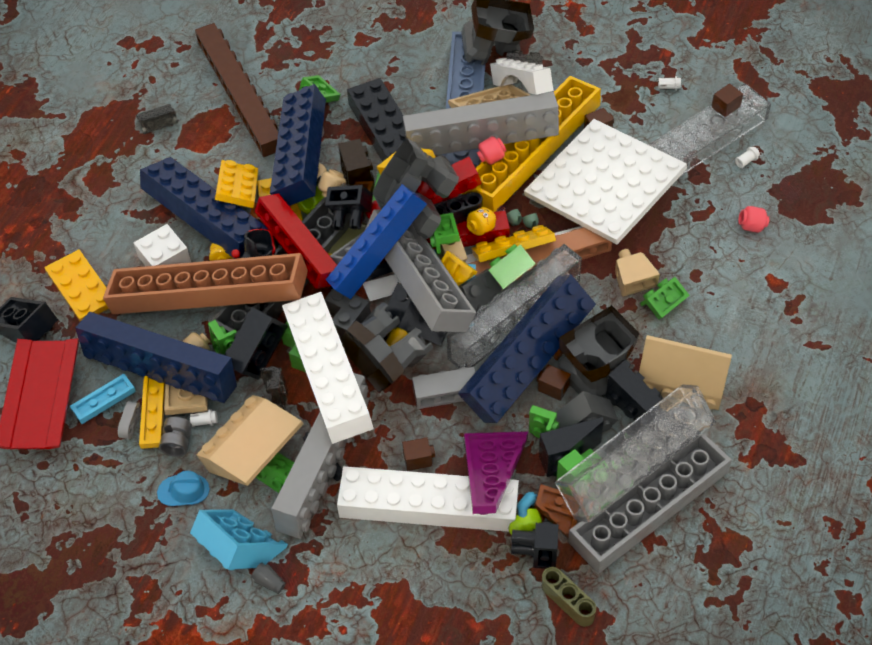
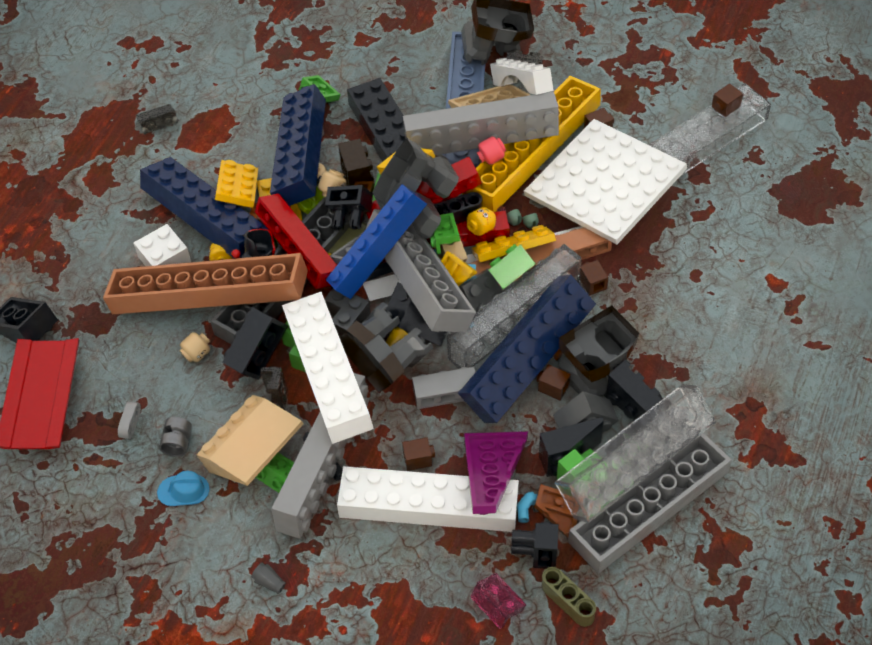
(78, 284): yellow plate -> none
(102, 398): medium azure plate -> none
(152, 413): yellow plate -> none
(157, 357): dark blue brick -> none
(182, 401): tan plate -> none
(204, 418): white pin -> none
(219, 338): bright green bracket -> none
(234, 539): medium azure wedge -> none
(238, 88): reddish brown brick -> none
(497, 599): none -> clear pink bracket
(526, 523): lime hair -> none
(542, 421): bright green bracket -> none
(593, 277): none -> reddish brown brick
(635, 273): tan torso -> none
(665, 298): bright green bracket -> none
(669, 83): white pin -> none
(671, 364): tan slope -> none
(751, 154): white pin -> none
(753, 219): coral head -> none

